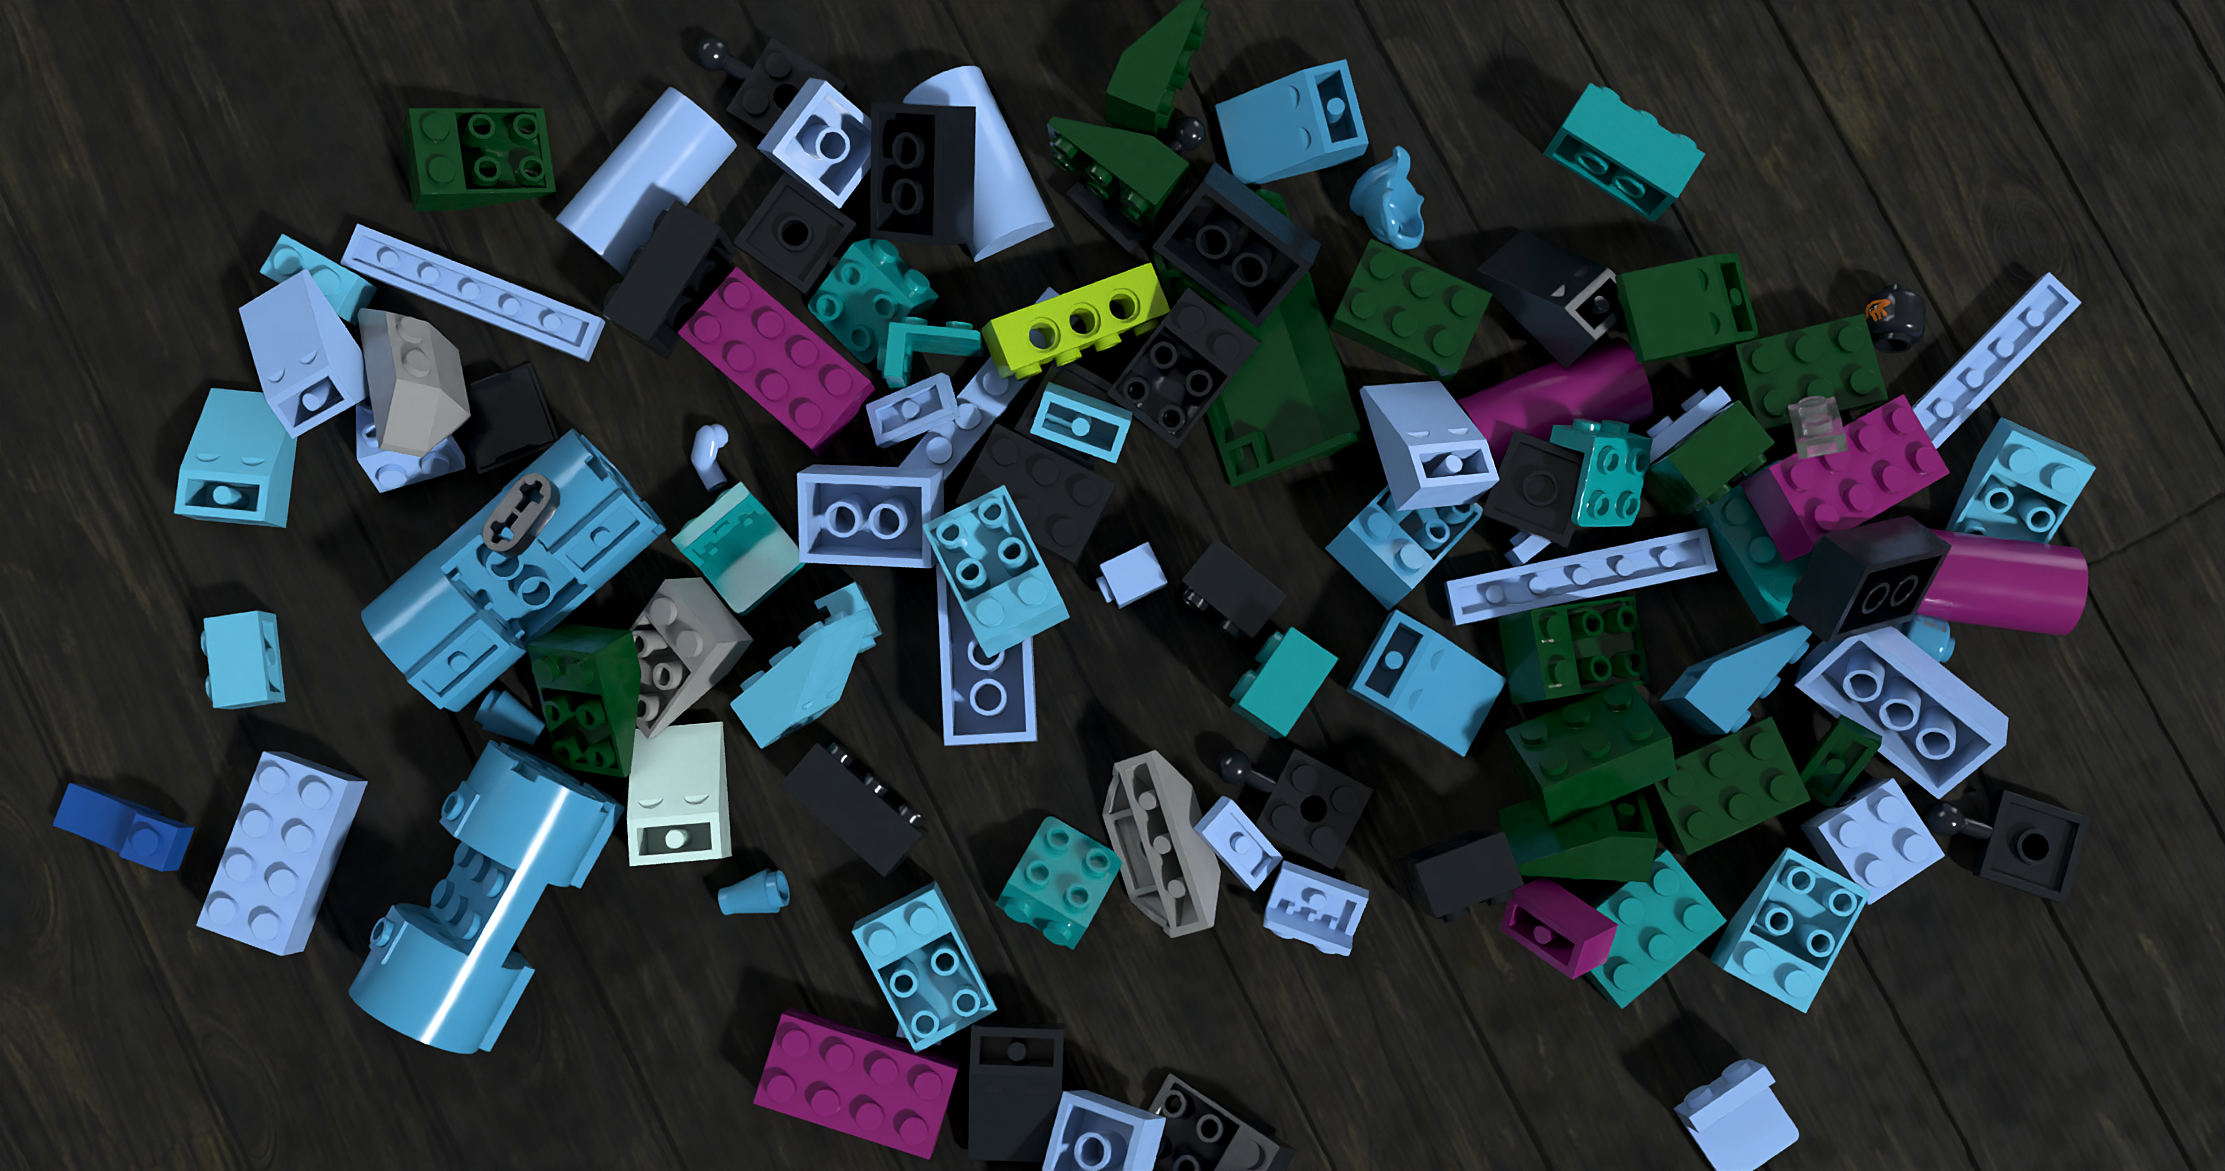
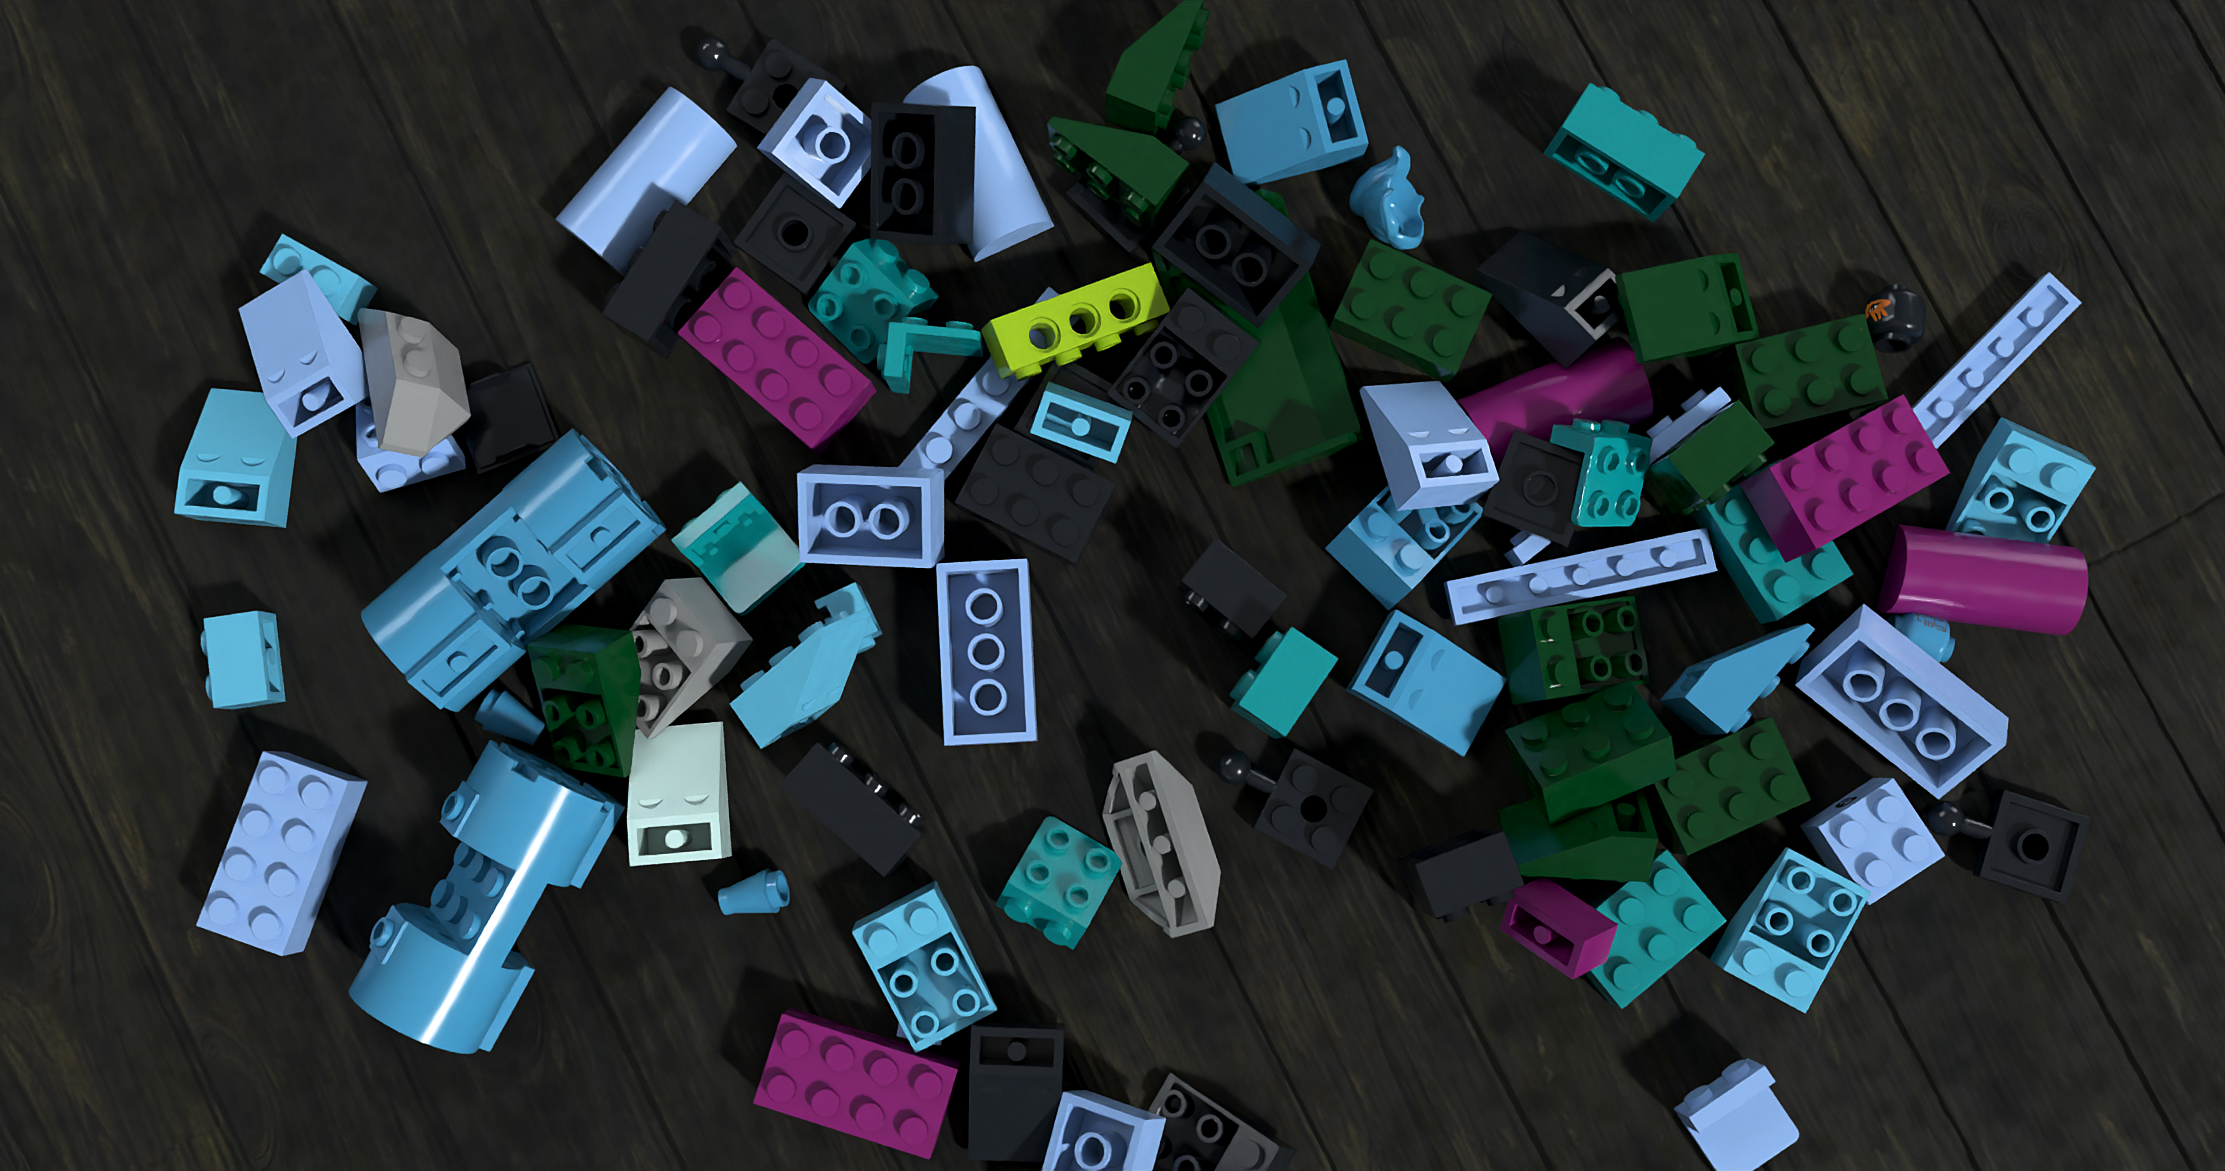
(124, 827): blue slope -> none
(472, 292): light blue plate -> none
(476, 157): dark green slope -> none
(521, 515): beam -> none
(704, 454): light blue arm -> none
(912, 410): light blue plate -> none
(995, 571): medium azure slope -> none
(1131, 576): light blue brick -> none
(1238, 843): light blue plate -> none
(1314, 908): light blue bracket -> none
(1817, 427): clear plate -> none
(1838, 760): dark green plate -> none
(1867, 578): black brick -> none

